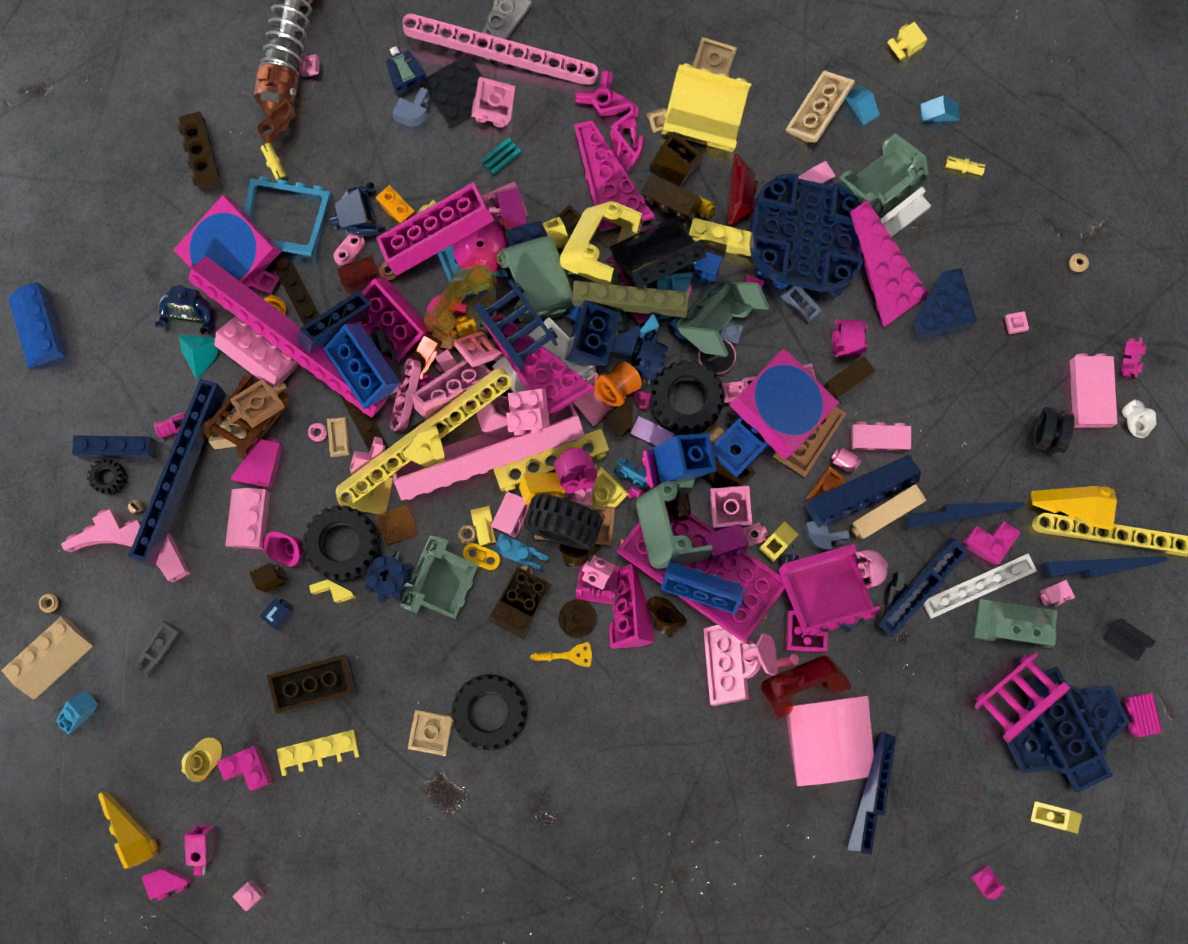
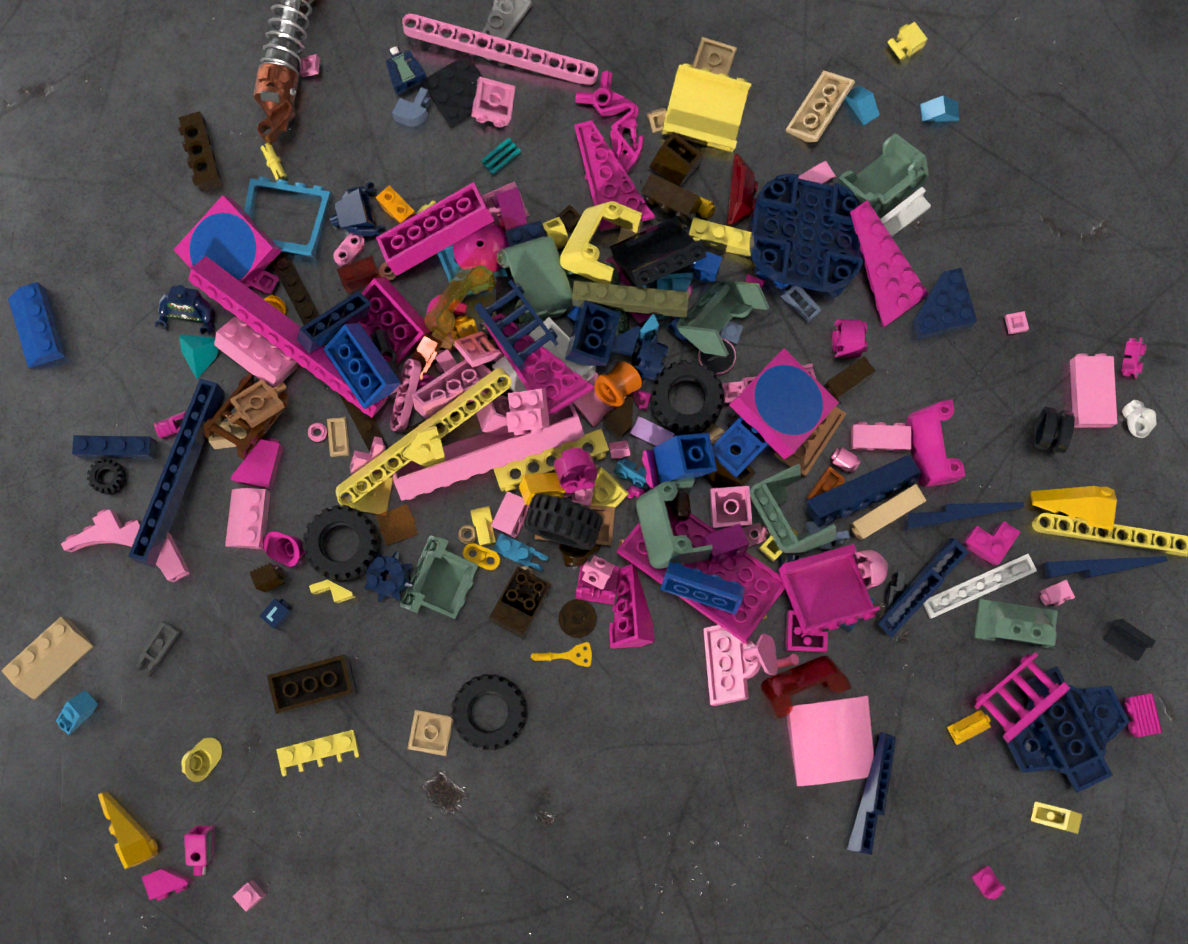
(43, 603): tan plate -> none
(140, 504): tan hinge -> none
(250, 764): dark pink brick -> none
(619, 449): none -> bright pink plate
(666, 616): dark brown piece -> none
(767, 498): none -> sand green windscreen
(929, 447): none -> dark pink windscreen
(965, 165): light yellow pin -> none
(969, 727): none -> yellow hinge
(1075, 266): tan plate -> none

